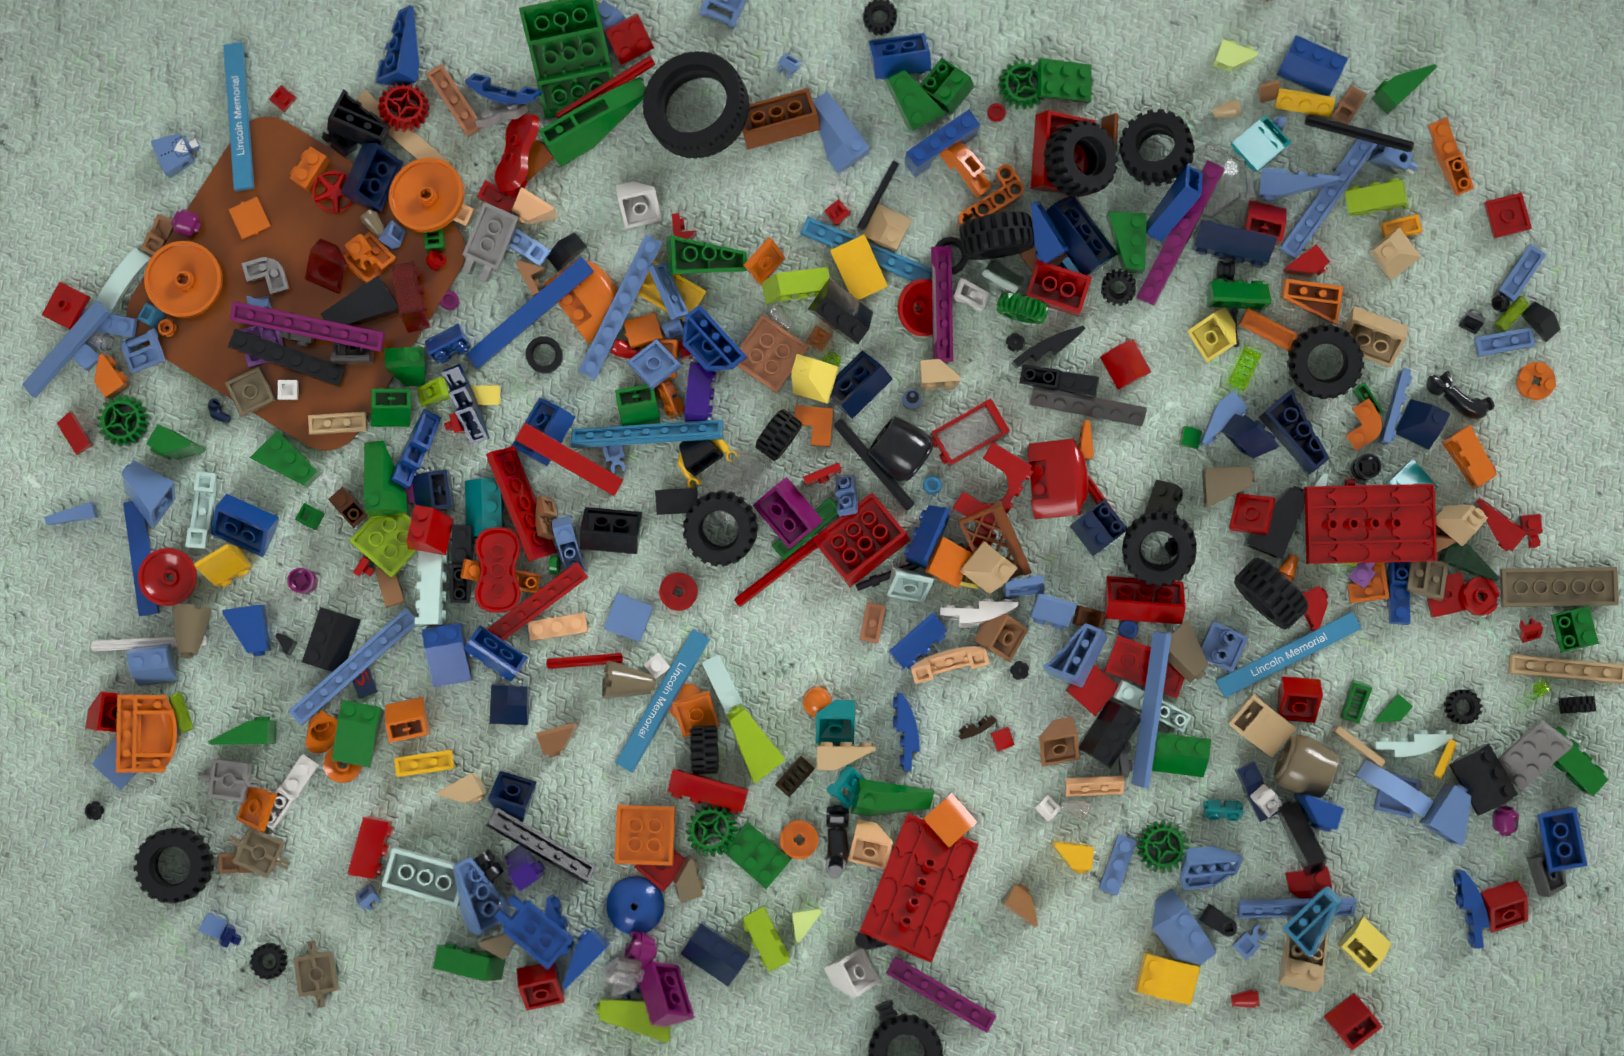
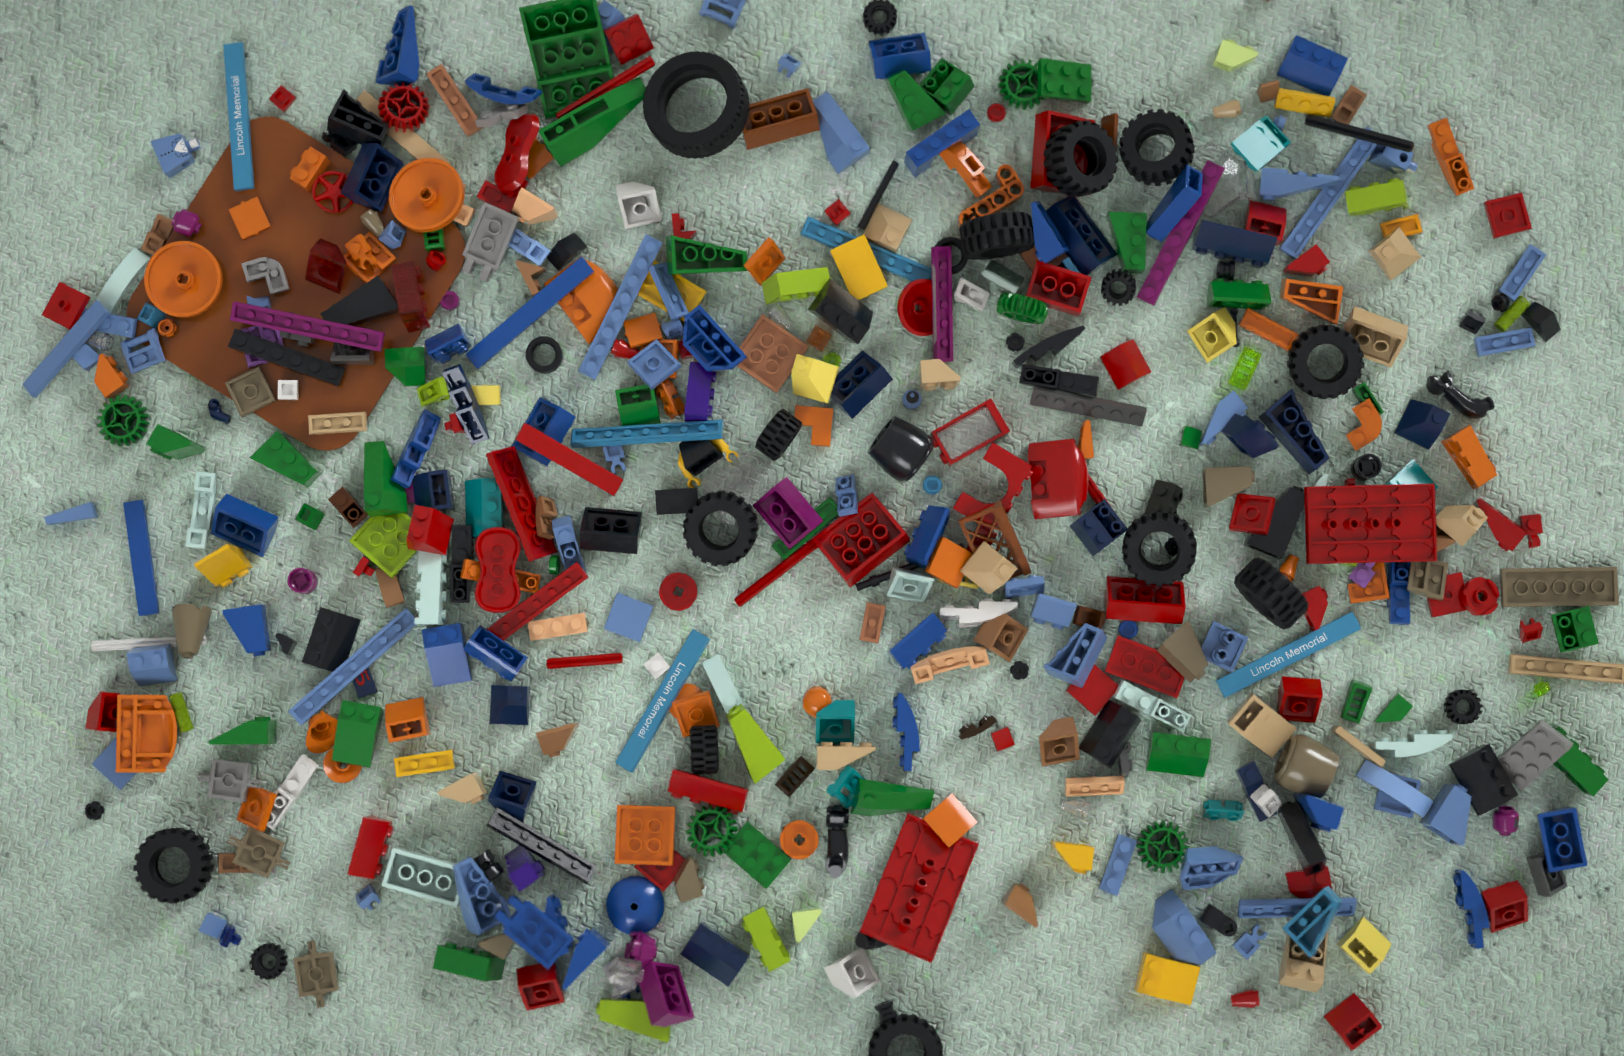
(74, 433): red slope -> none
(148, 491): medium blue slope -> none
(154, 574): red dish -> none
(390, 407): green slope -> none
(625, 681): dark tan cone -> none
(822, 475): red plate -> none
(870, 845): light nougat slope -> none
(885, 478): black axle -> none
(941, 994): magenta plate -> none
(1047, 808): white plate -> none
(1151, 709): medium blue tile -> none
(1393, 92): green slope -> none
(1398, 398): medium blue plate -> none
(1445, 759): yellow tile -> none
(1467, 560): clear green slope -> none
(1546, 384): orange plate -> none
(1577, 704): black tyre -> none

